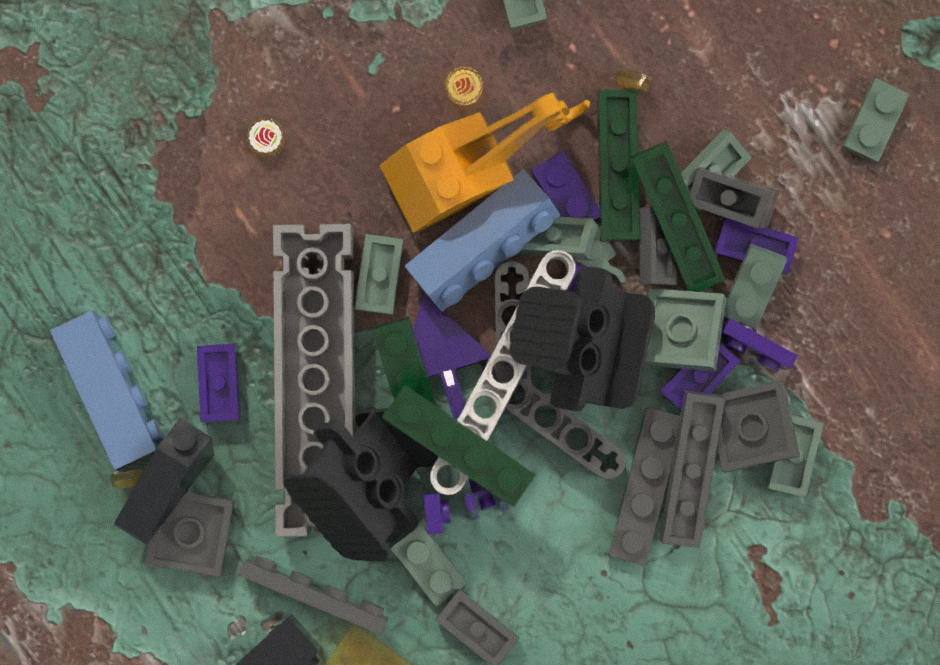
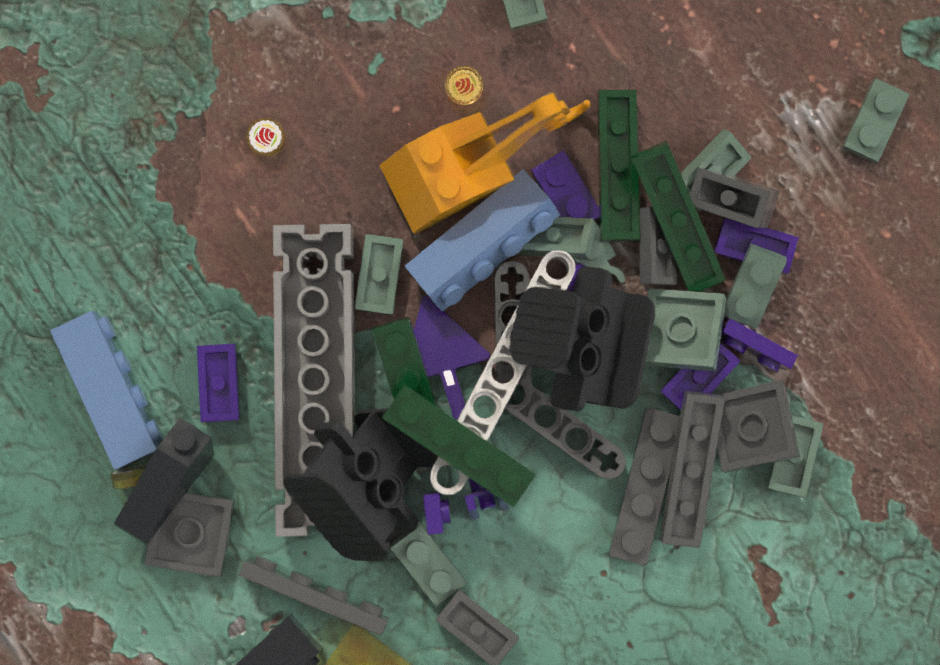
(633, 80): clear yellow tile -> none

